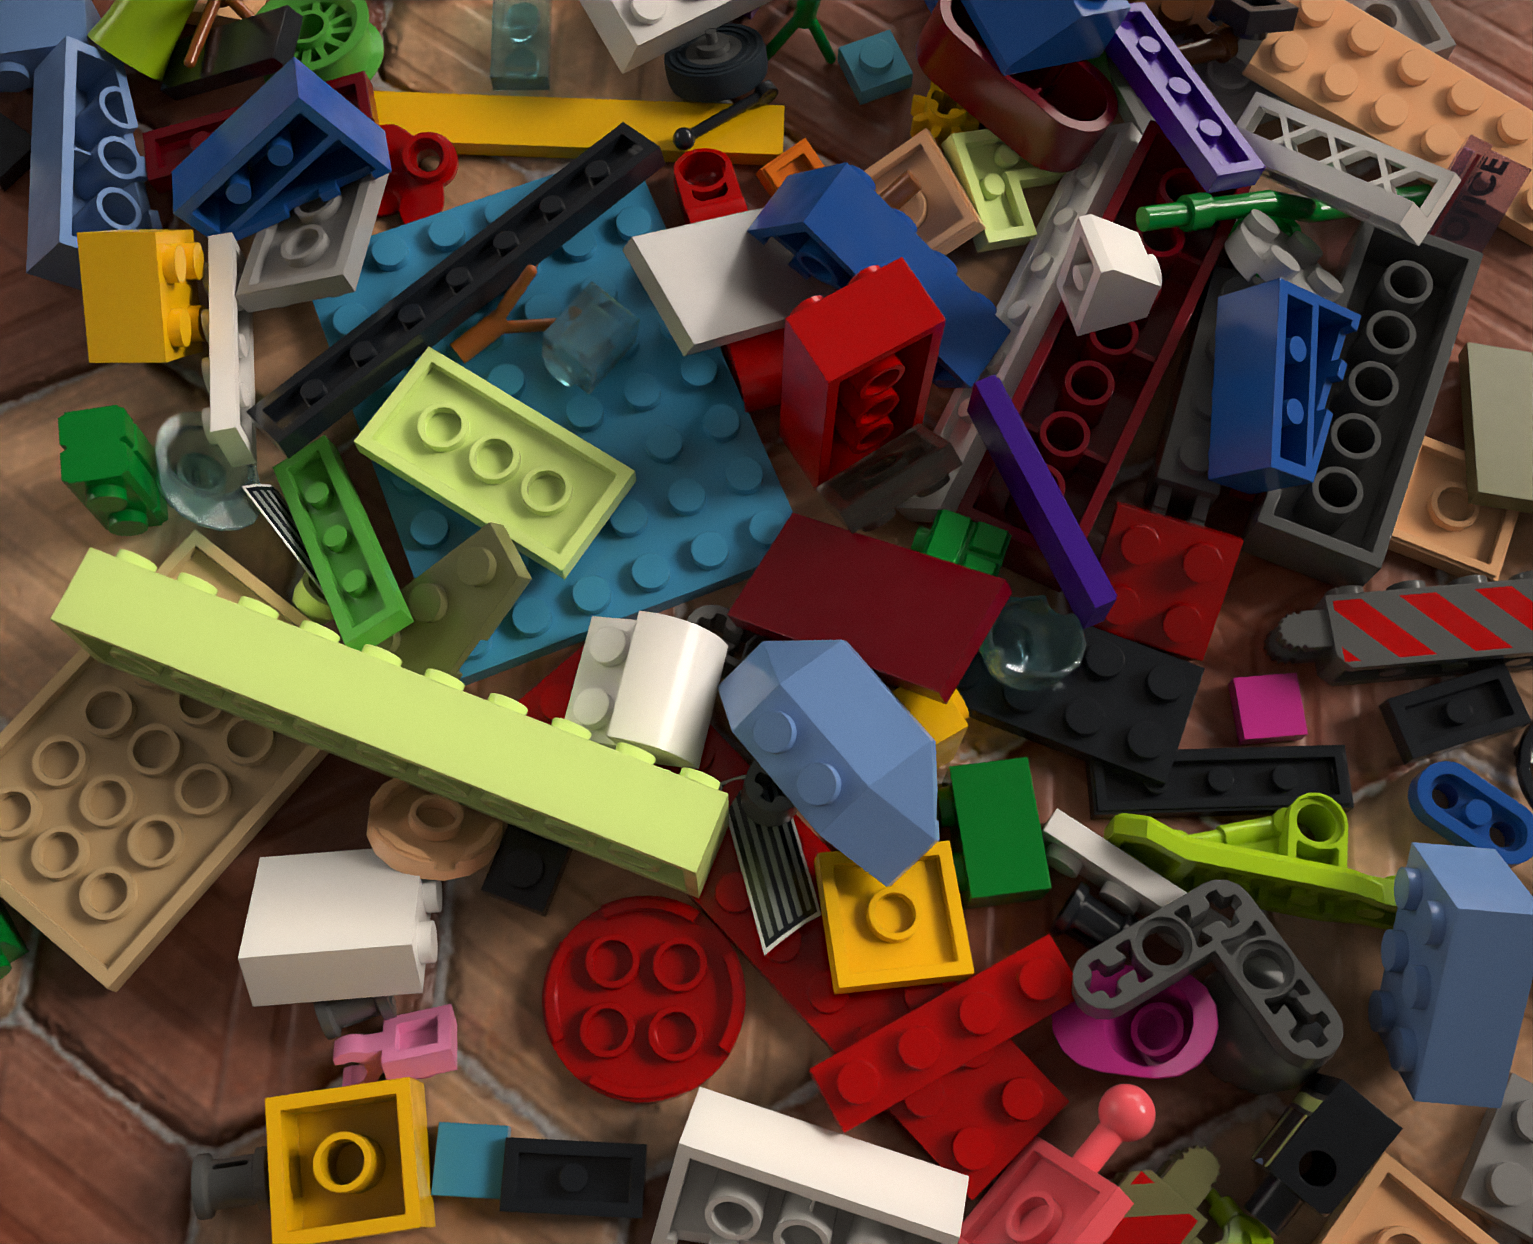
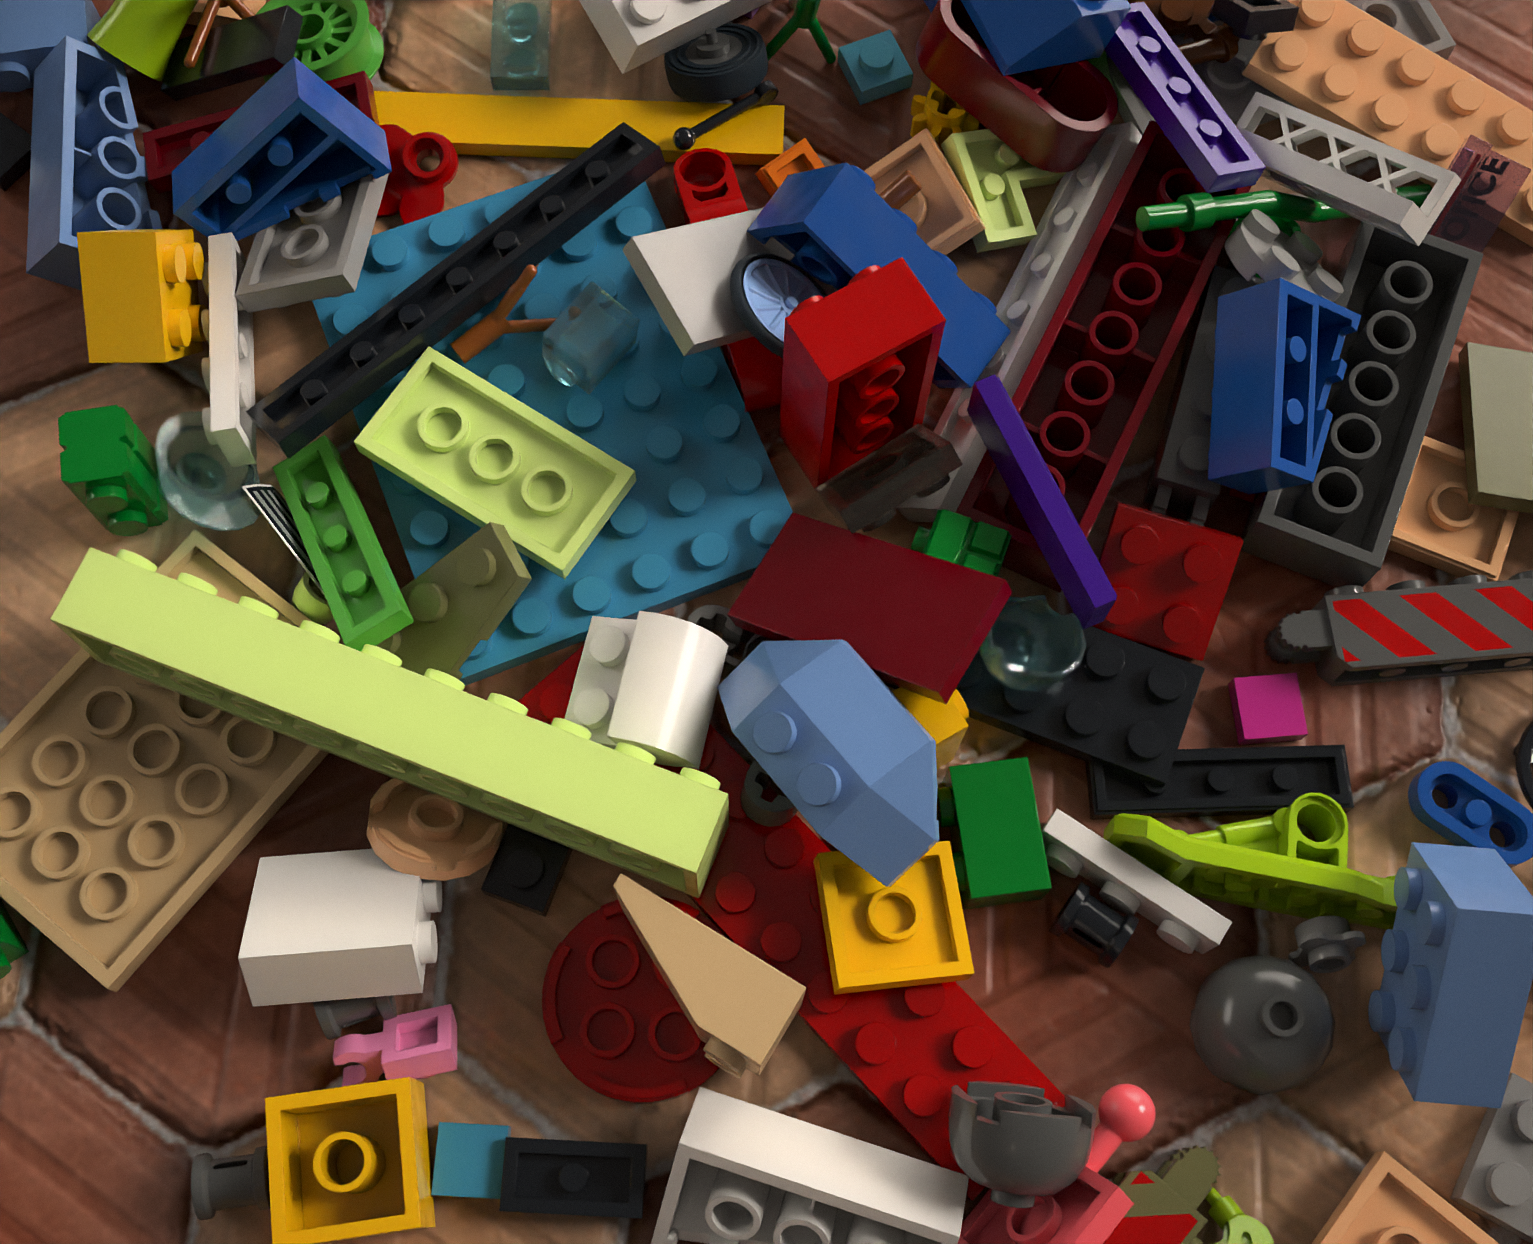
(724, 991): none -> tan slope
(766, 292): none -> light blue wheel
(772, 872): sticker -> none
(944, 1033): red plate -> none
(1018, 1140): none -> dark grey cylinder
(1107, 276): white slope -> none
(1151, 1040): dark pink piece -> none
(1227, 950): dark grey beam -> none
(1326, 944): none -> light grey plate
(1344, 1140): black torso -> none
(1454, 713): black plate -> none

